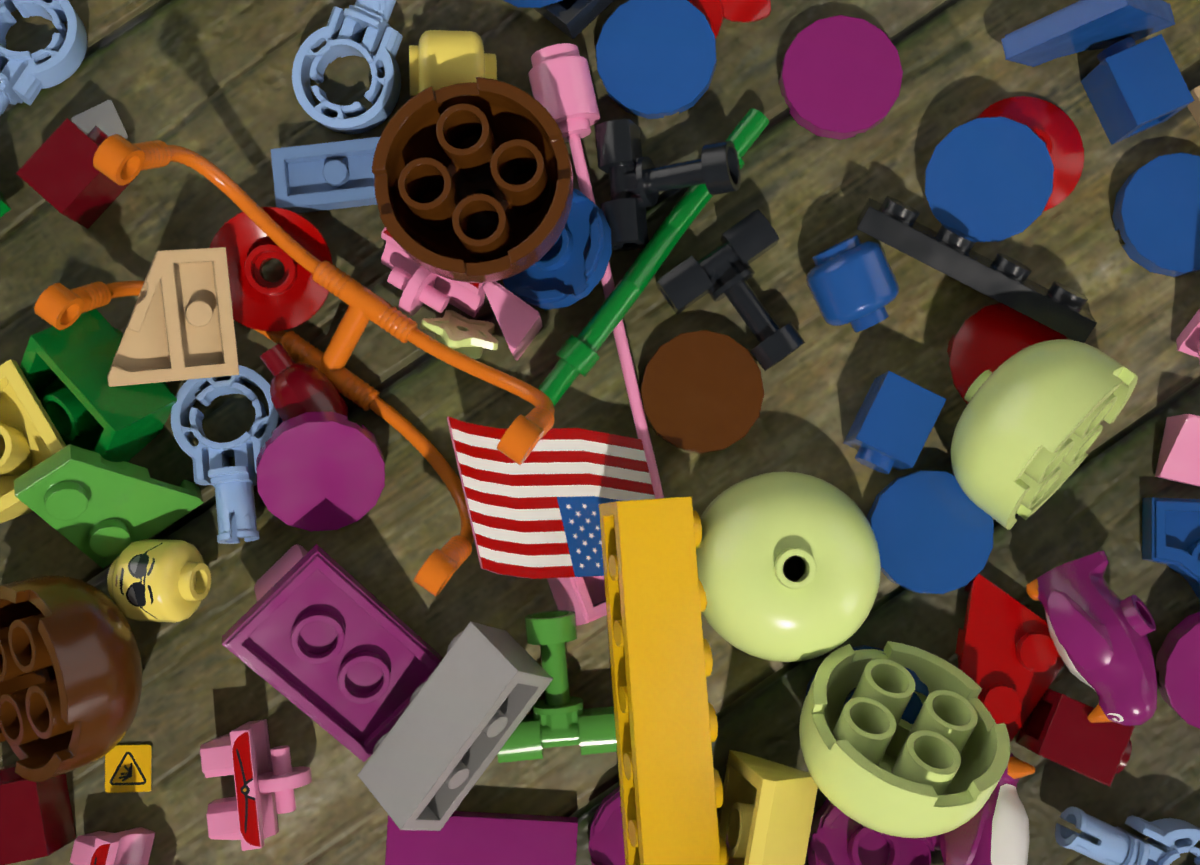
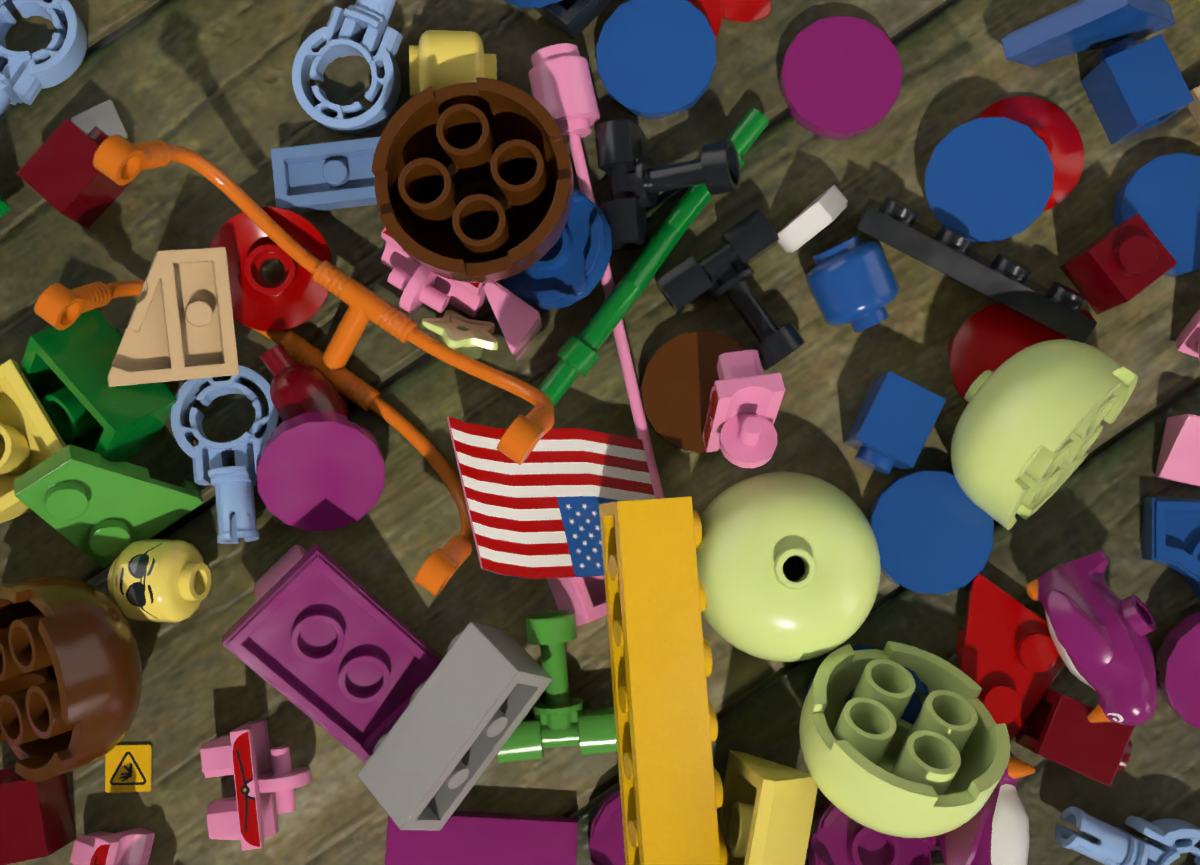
(743, 410): none -> bright pink hips
(812, 219): none -> white tile
(1118, 264): none -> dark red brick

